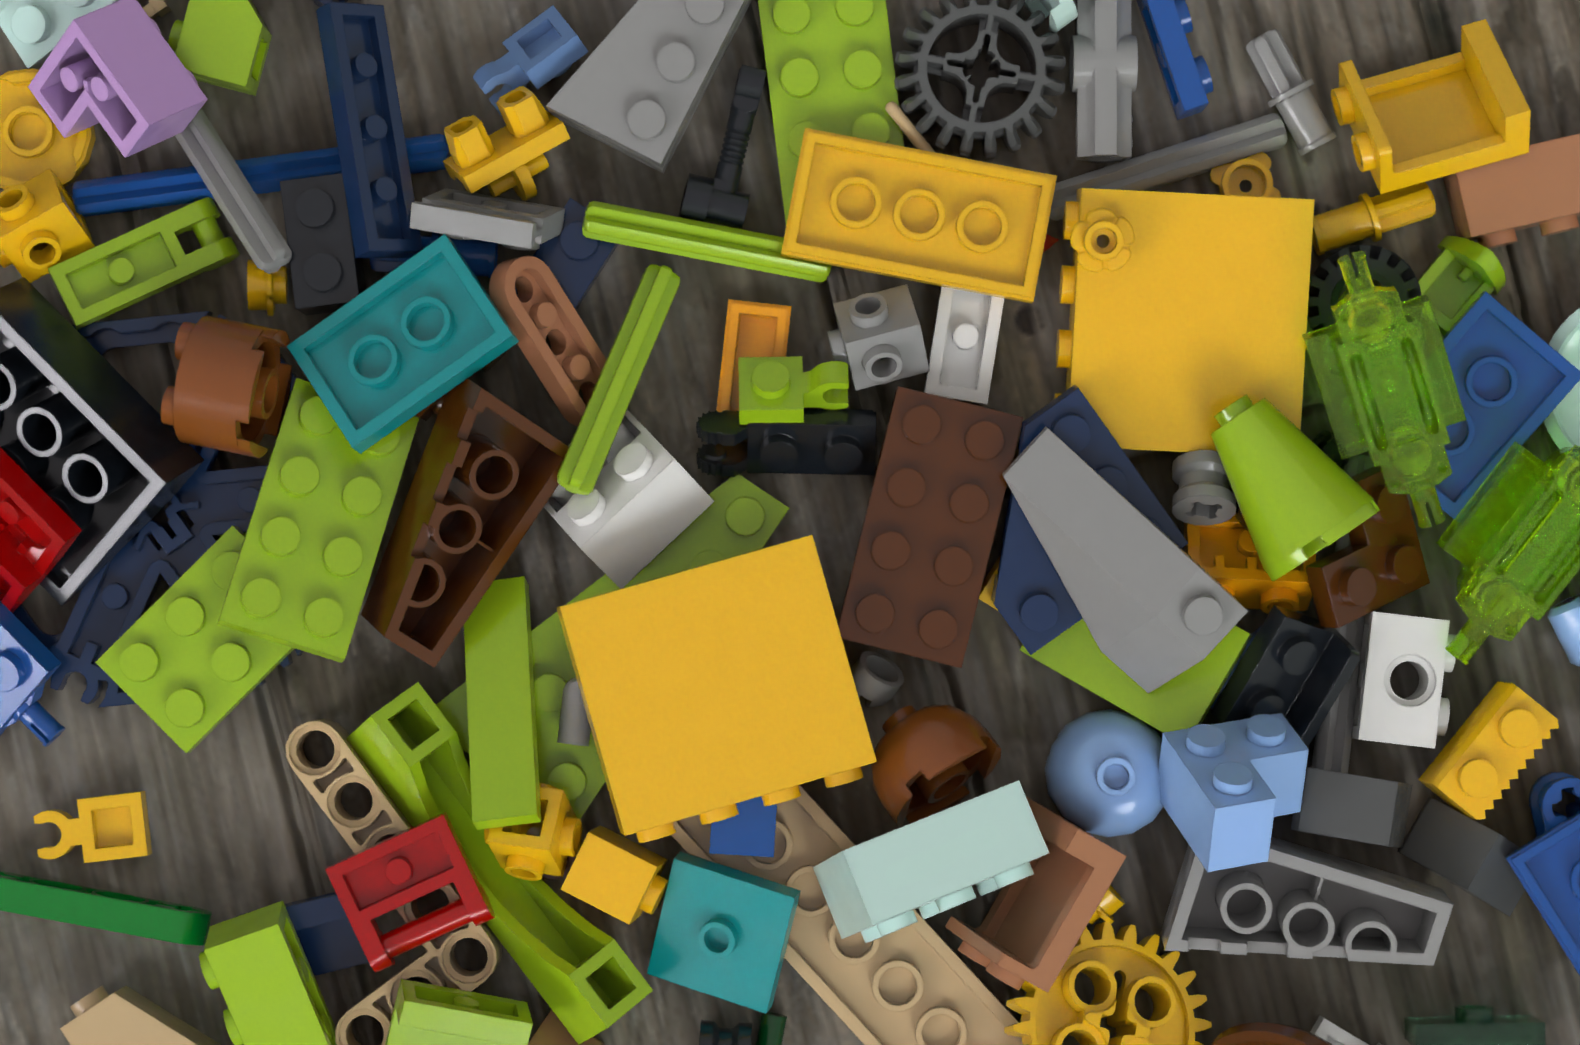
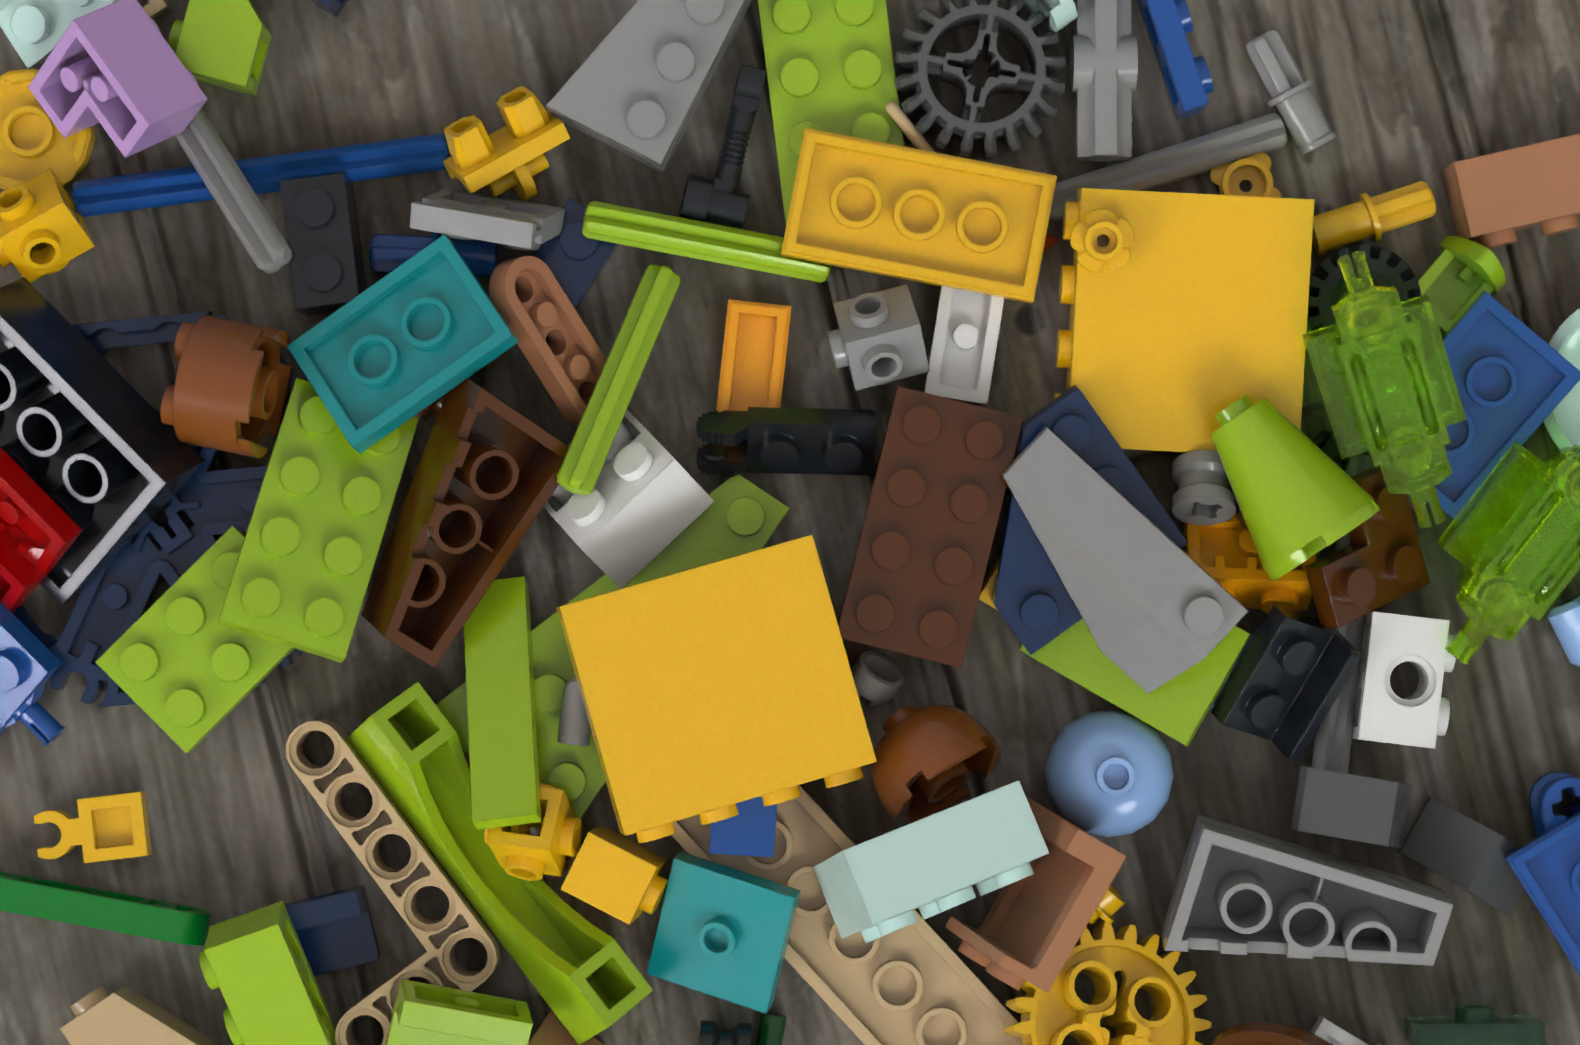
(141, 263): lime plate -> none
(266, 289): yellow plate -> none
(368, 129): dark blue plate -> none
(399, 873): red plate -> none
(535, 54): medium blue plate -> none
(780, 390): lime plate -> none
(1229, 785): light blue brick -> none
(1435, 114): yellow panel -> none
(1489, 750): yellow brick -> none

